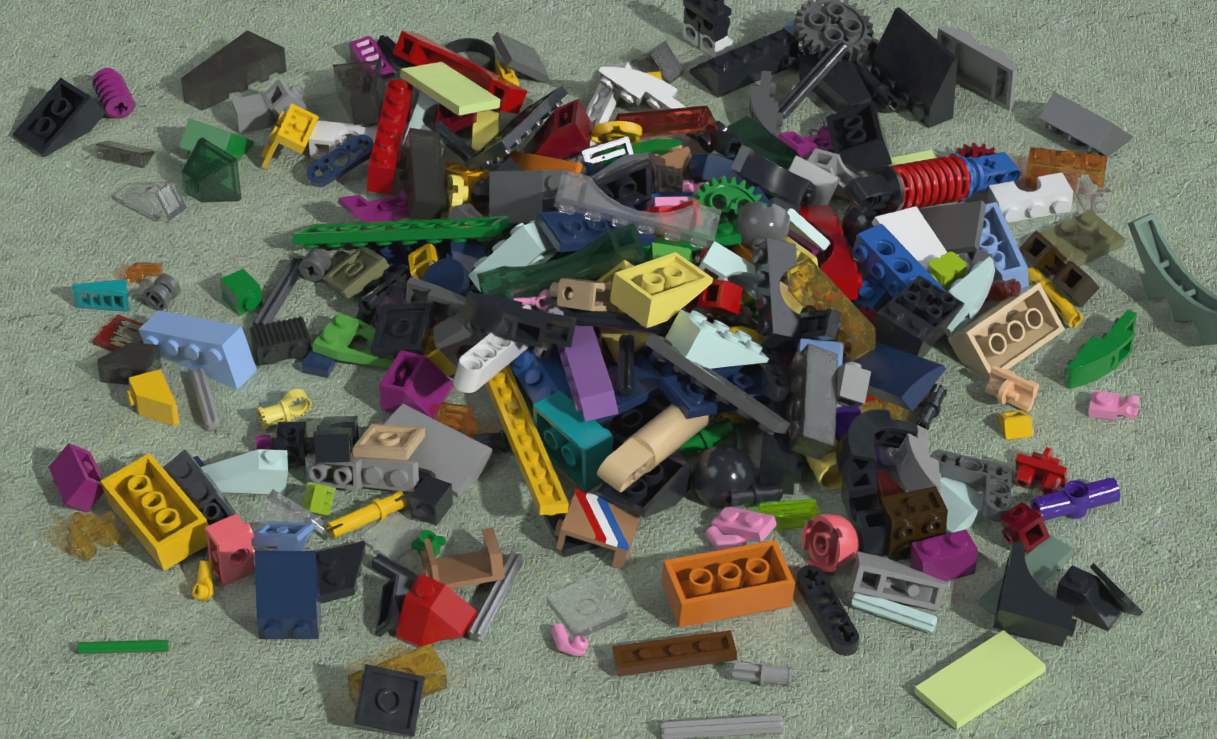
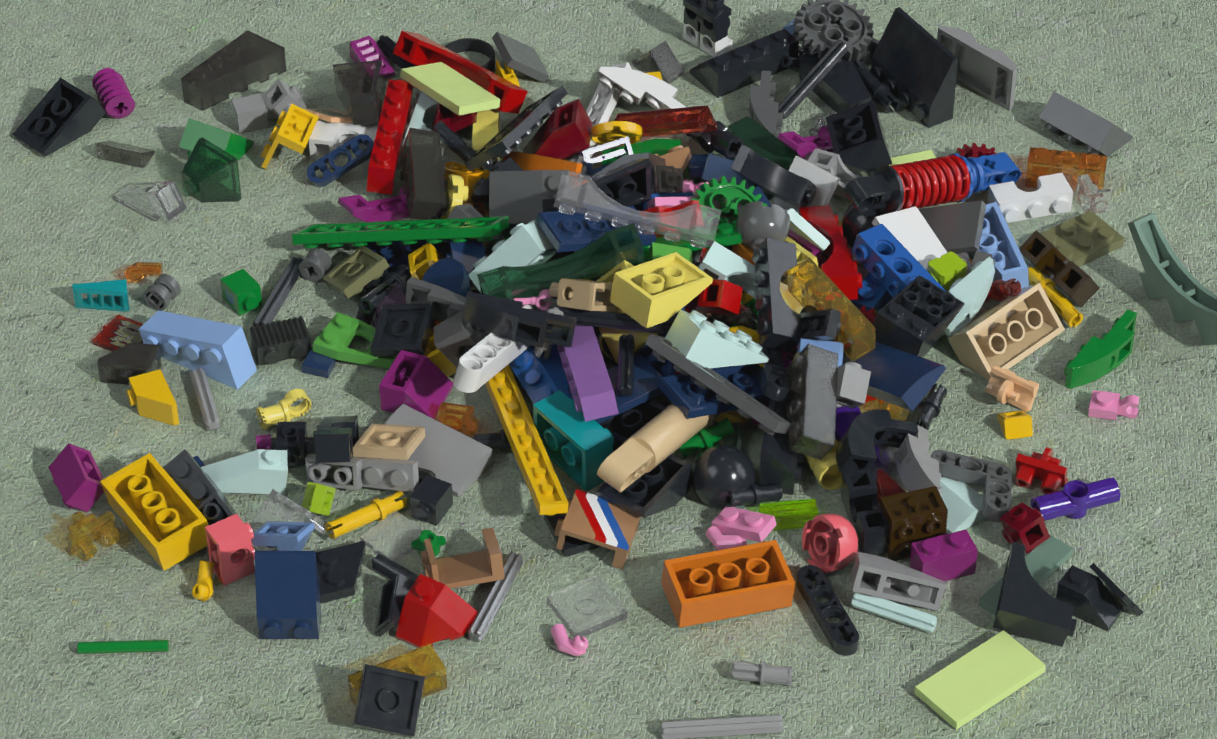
(331, 115): none -> light nougat piece
(674, 653): reddish brown plate -> none

